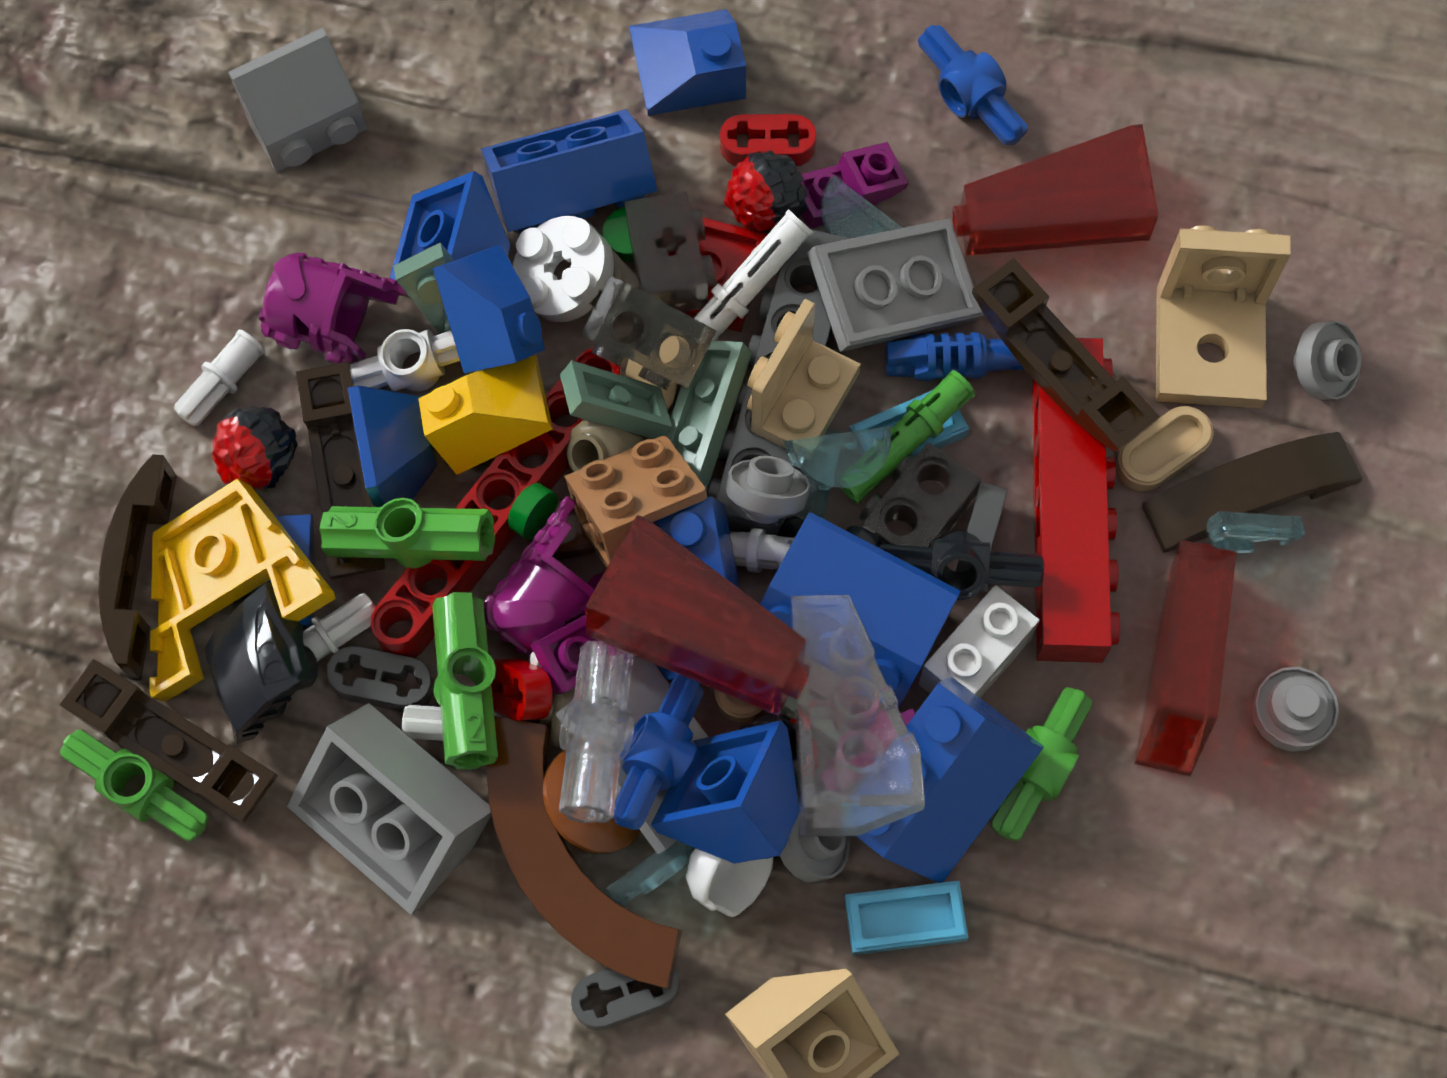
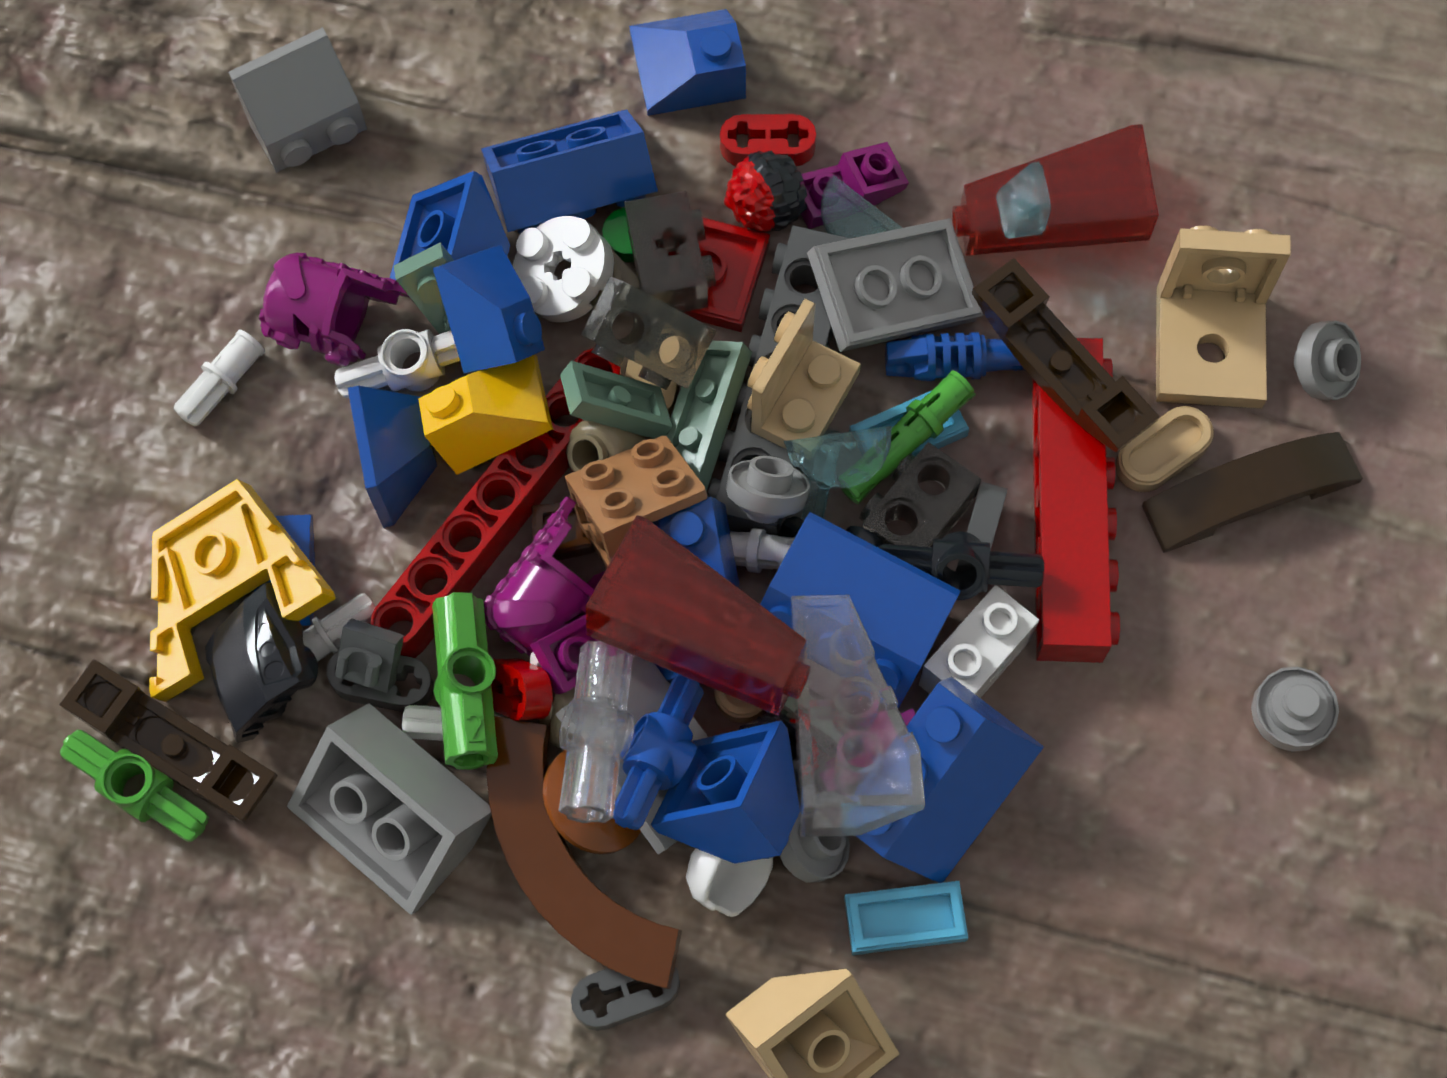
(143, 503): dark brown slope -> none
(253, 447): piece -> none
(335, 451): dark brown slope -> none
(369, 655): none -> dark grey tile
(431, 535): bright green piece -> none
(532, 510): green tile -> none
(649, 873): clear light blue tile -> none
(753, 274): white pin -> none
(972, 85): blue axle -> none
(1024, 203): none -> clear light blue slope
(1050, 768): bright green axle -> none
(1187, 659): clear red slope -> none
(1239, 530): clear light blue tile -> none

